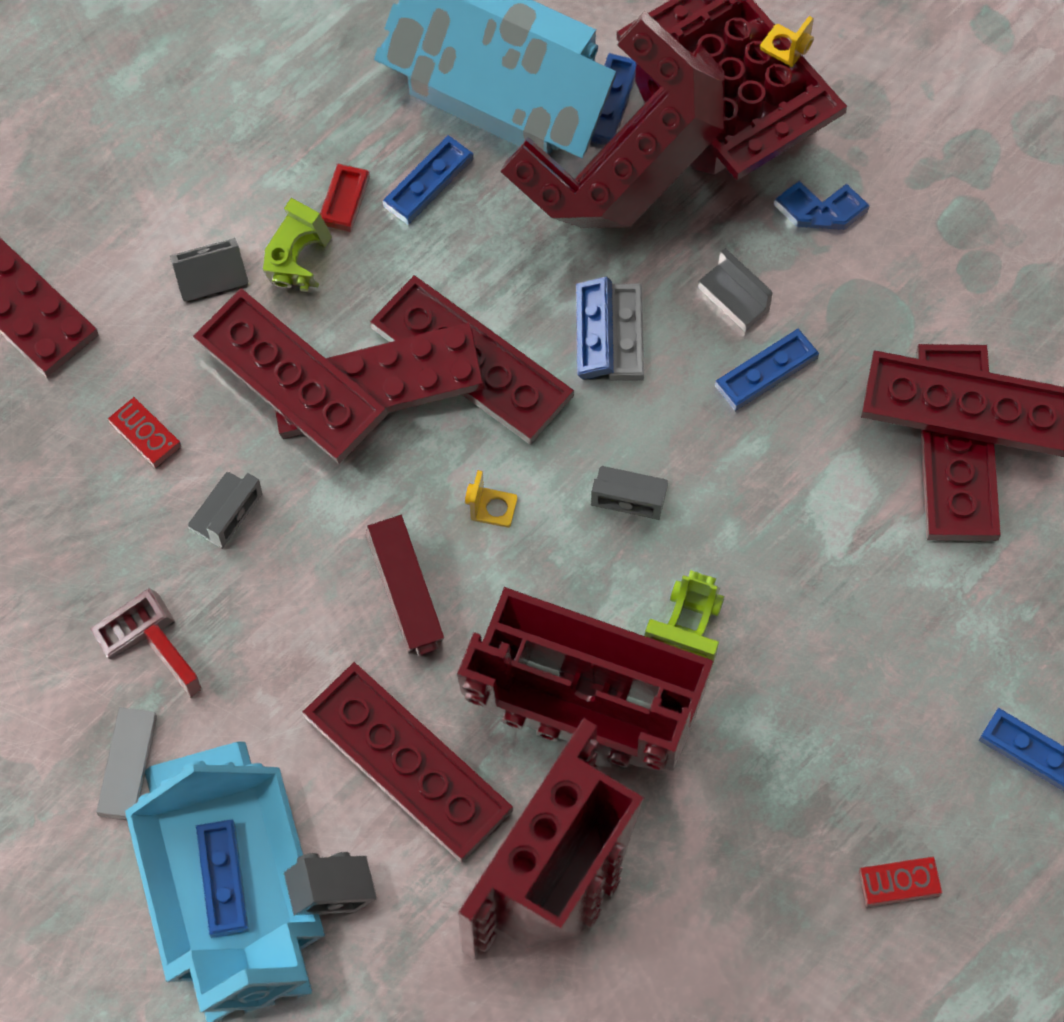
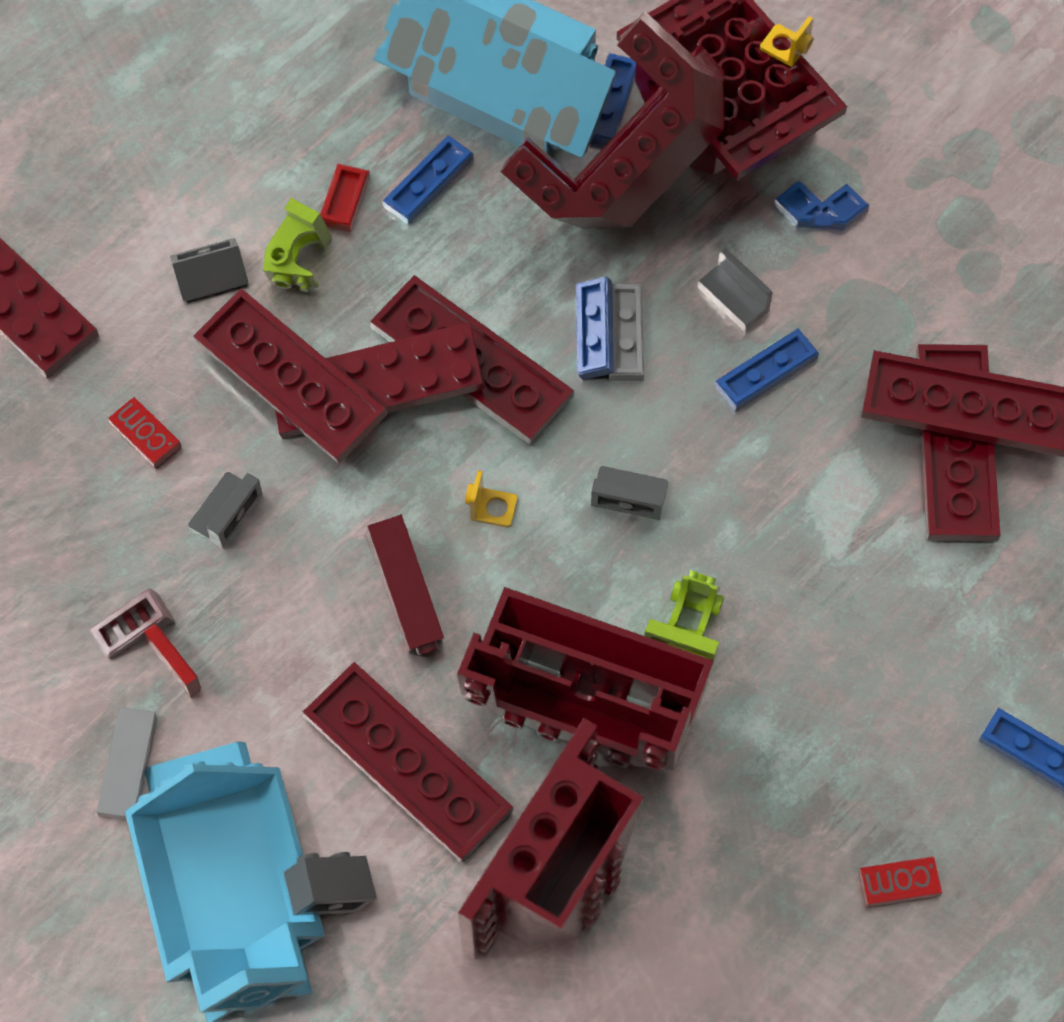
(222, 878): blue tile -> none

